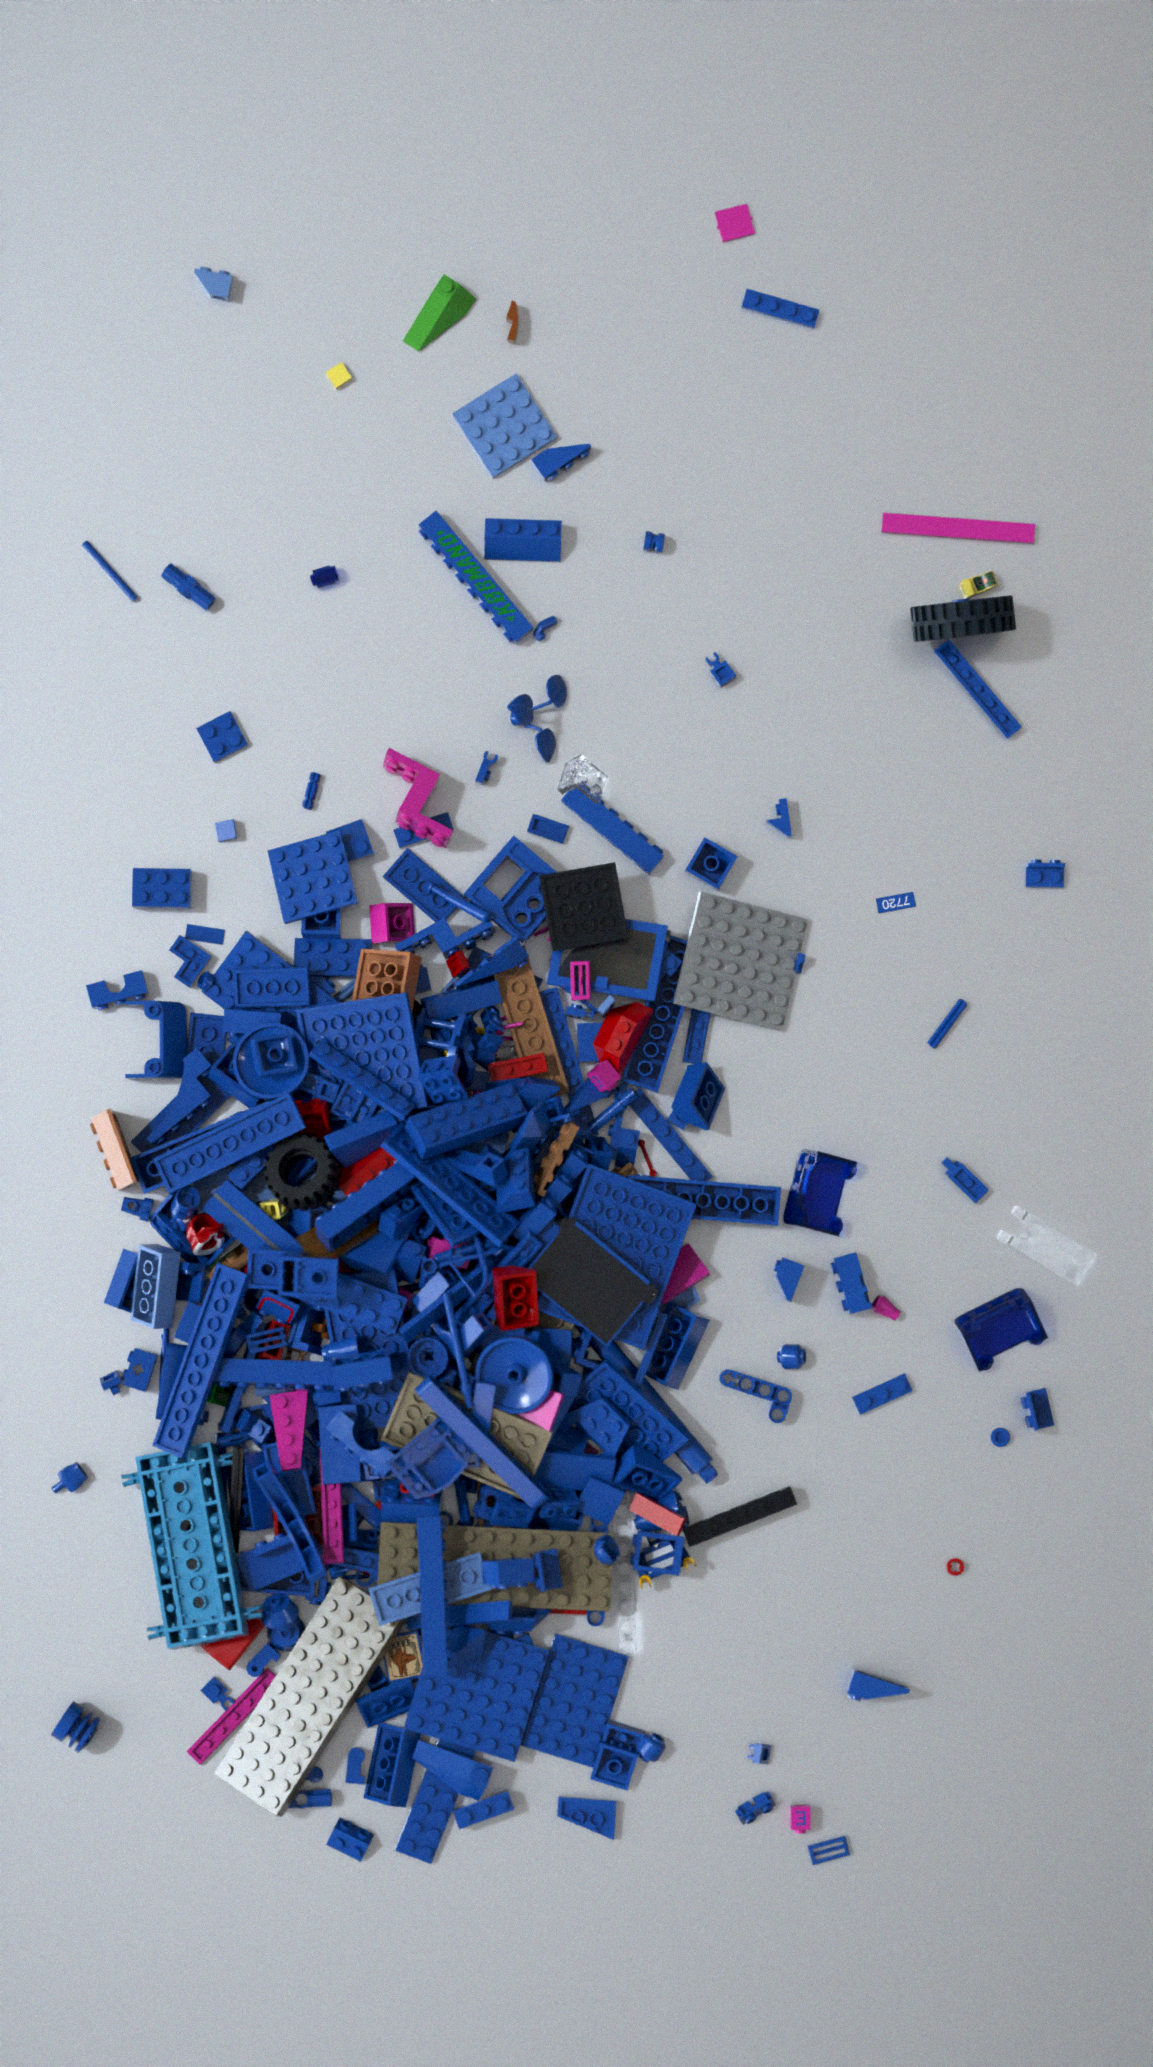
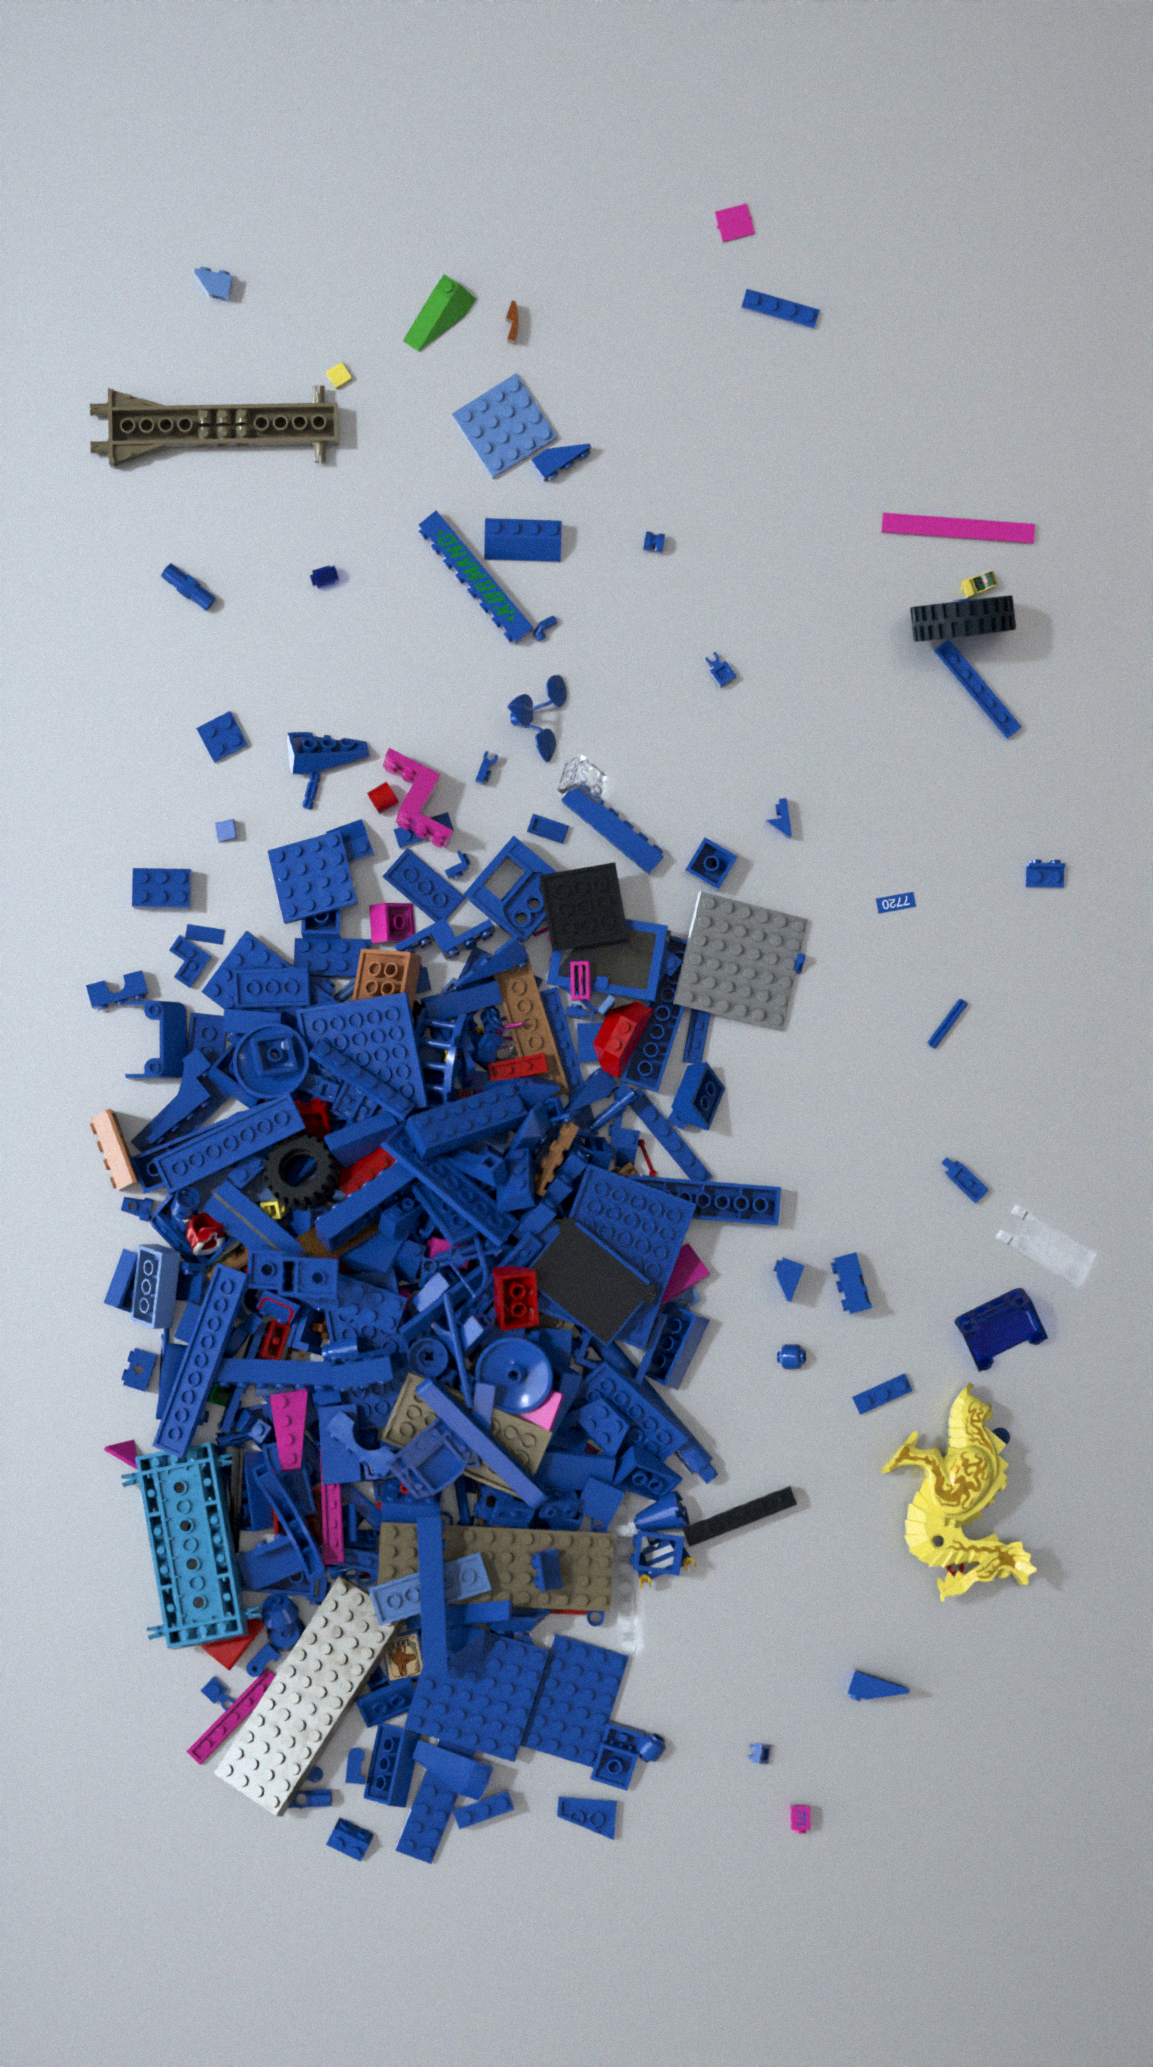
(70, 1477): blue piece -> none
(76, 1727): blue wheel -> none
(109, 570): blue bar -> none
(111, 1381): blue tile -> none
(125, 1452): none -> dark pink slope
(146, 426): none -> dark tan brick
(205, 981): blue tile -> none
(281, 1337): blue tile -> none
(314, 753): none -> blue wedge
(382, 797): none -> red piece
(441, 1080): blue bracket -> none
(456, 871): none -> blue bracket
(458, 964): red bracket -> none
(470, 908): blue piece -> none
(508, 1572): blue brick -> none
(604, 1076): dark pink brick -> none
(606, 1550): blue hair -> none
(657, 1514): tile -> none
(749, 1813): blue hinge -> none
(754, 1390): blue beam -> none
(818, 1191): clear blue windscreen -> none
(828, 1842): blue tile -> none
(884, 1307): dark pink cone -> none
(953, 1497): none -> light yellow animal
(1038, 1409): blue bracket -> none

